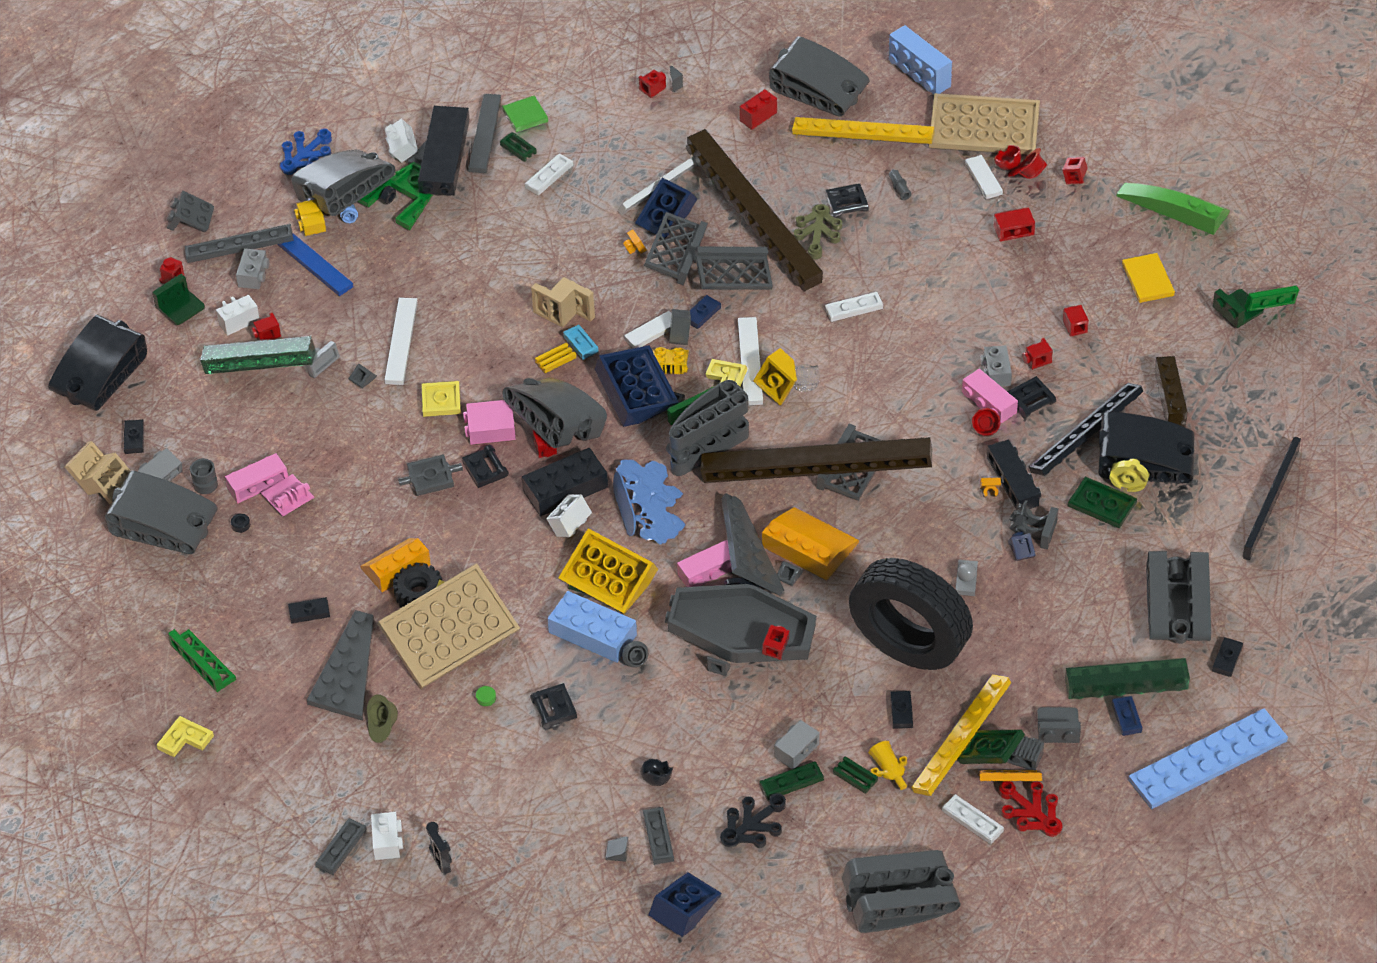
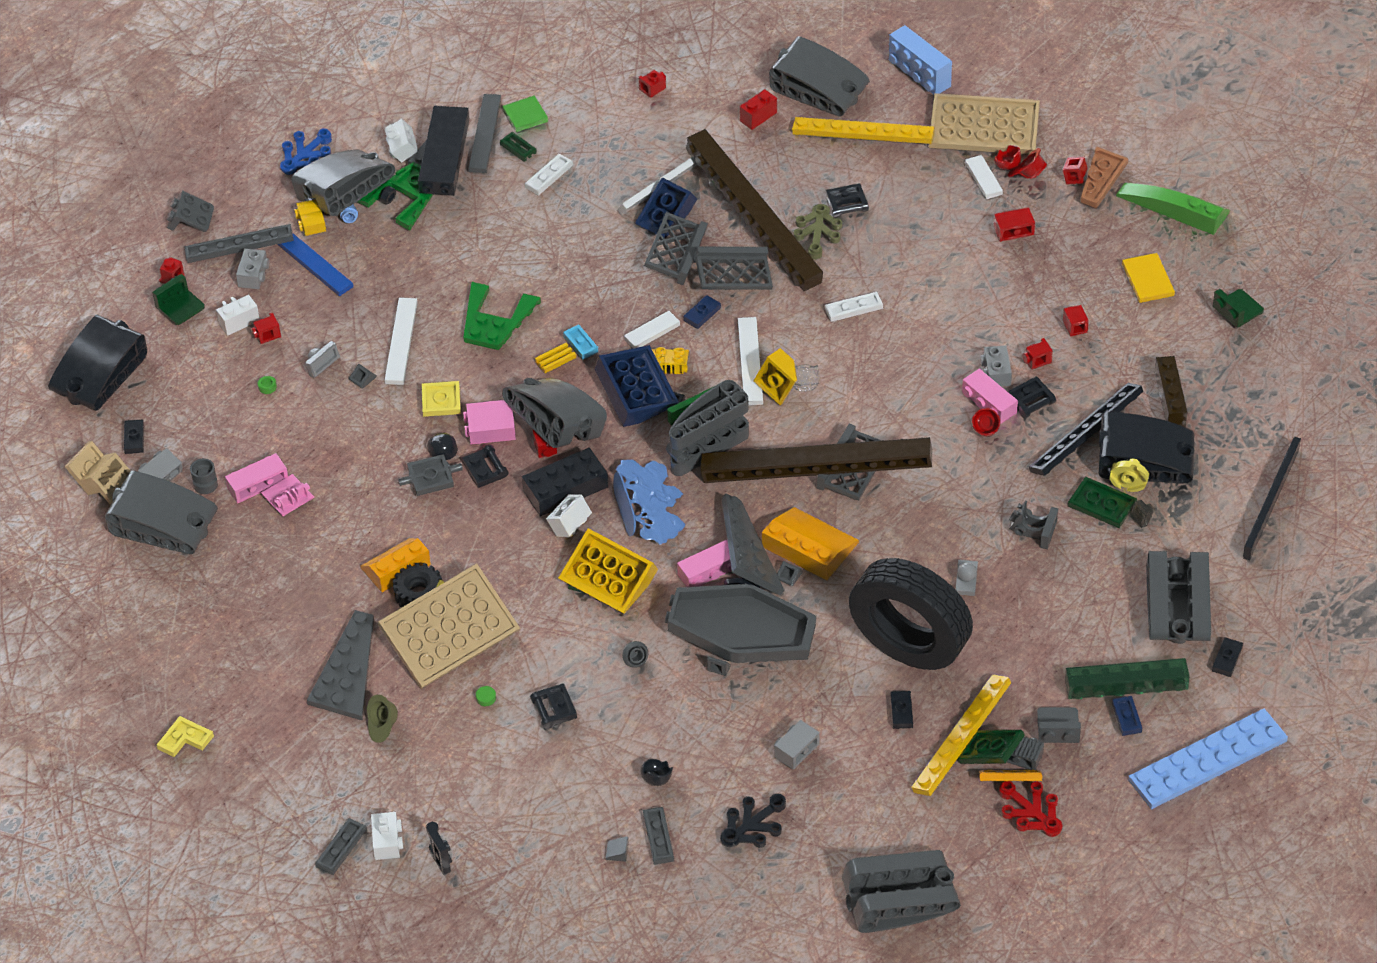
(200, 663): green fence -> none
(240, 523): black tile -> none
(258, 355): clear green brick -> none
(267, 384): none -> bright green tile
(309, 610): black plate -> none
(442, 444): none -> black hair
(492, 330): none -> green wing
(563, 302): tan bracket -> none
(592, 626): light blue brick -> none
(634, 243): light orange tile -> none
(676, 79): dark grey slope -> none
(679, 326): dark grey slope -> none
(683, 904): dark blue slope -> none
(725, 370): light yellow plate -> none
(775, 641): red brick -> none
(792, 780): dark green tile -> none
(857, 772): dark green tile -> none
(886, 759): yellow piece -> none
(900, 184): dark grey axle -> none
(973, 819): white tile -> none
(990, 483): light orange tile -> none
(1013, 474): black brick -> none
(1022, 546): dark blue bracket -> none
(1102, 175): none -> nougat wing
(1142, 513): none -> clear smoke tile
(1271, 298): green tile -> none

